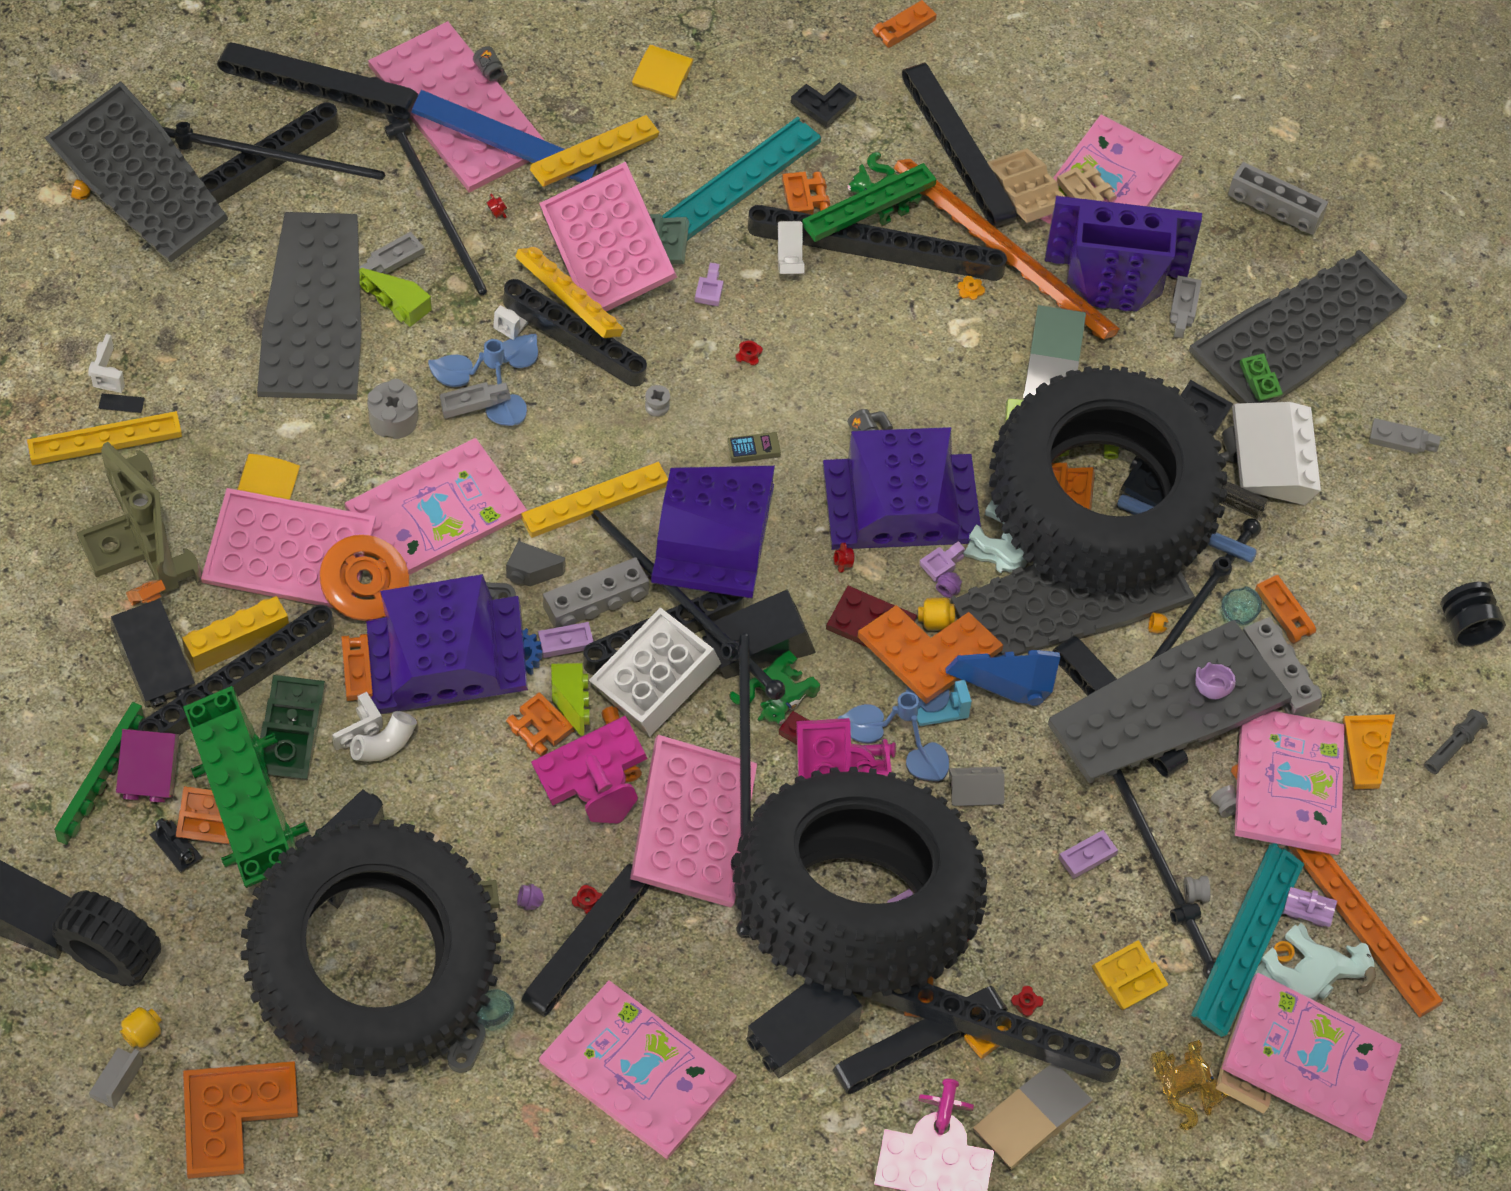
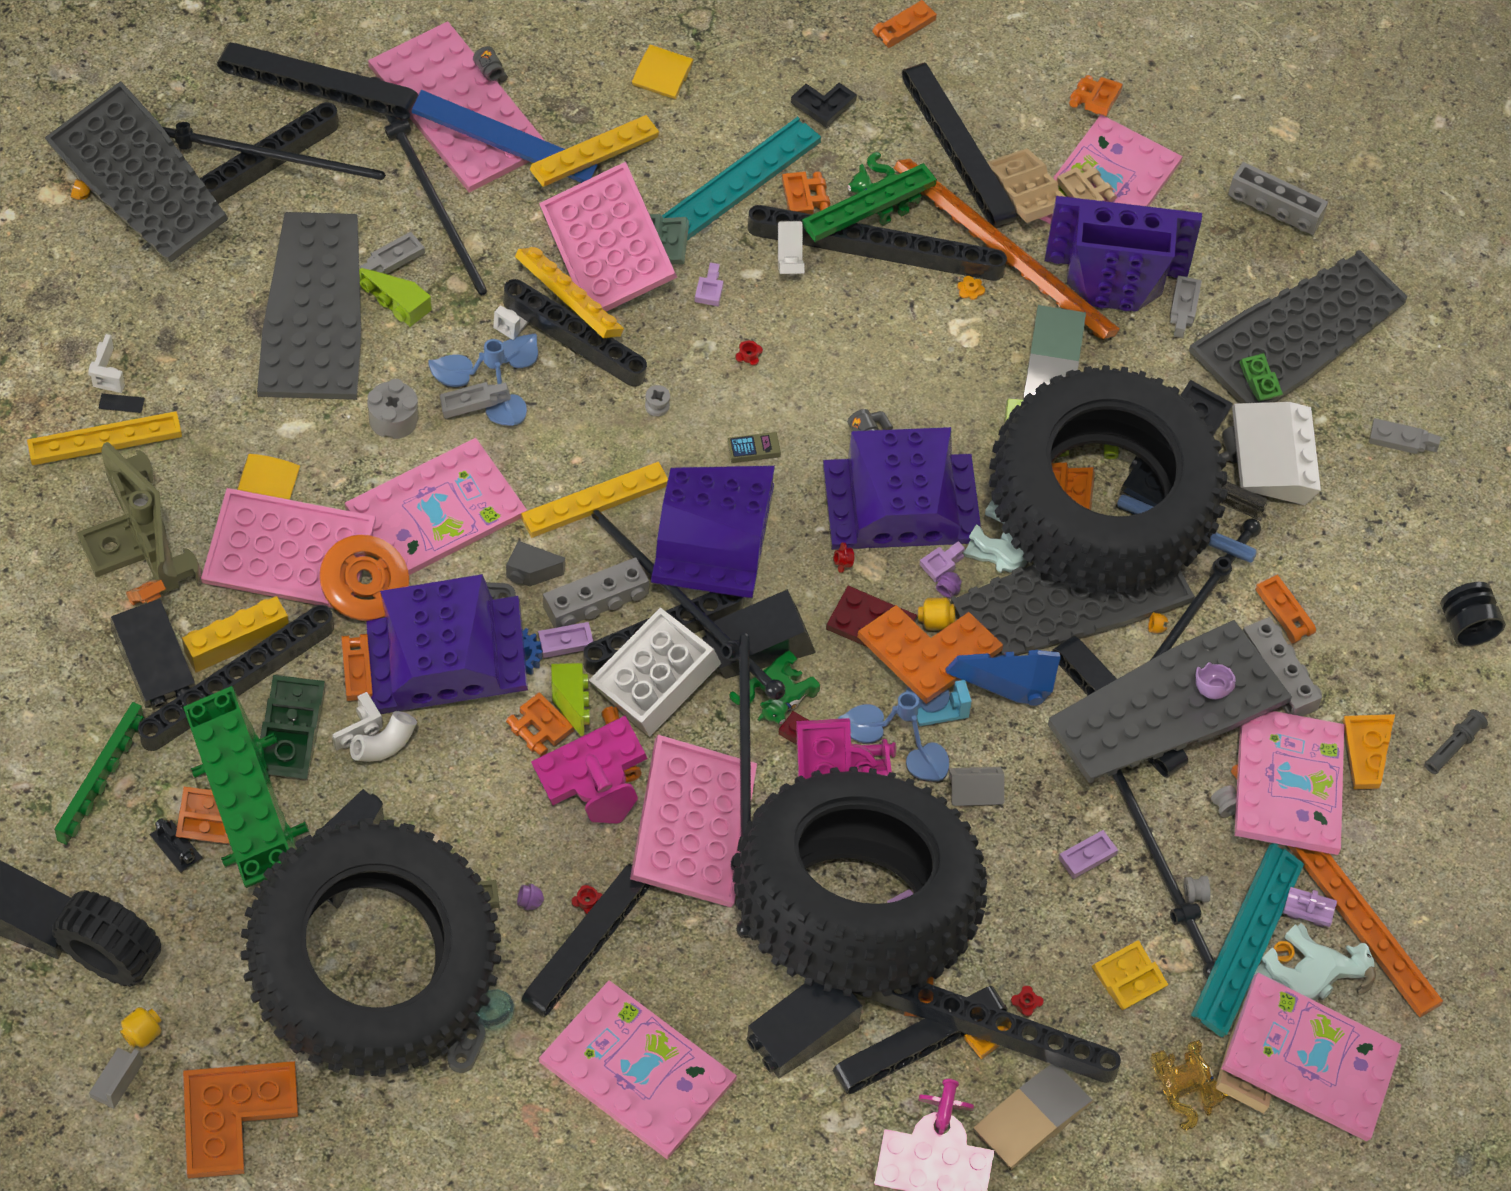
(147, 765): magenta brick -> none
(496, 206): red plate -> none
(1102, 94): none -> orange plate
(1241, 605): clear light blue hair -> none

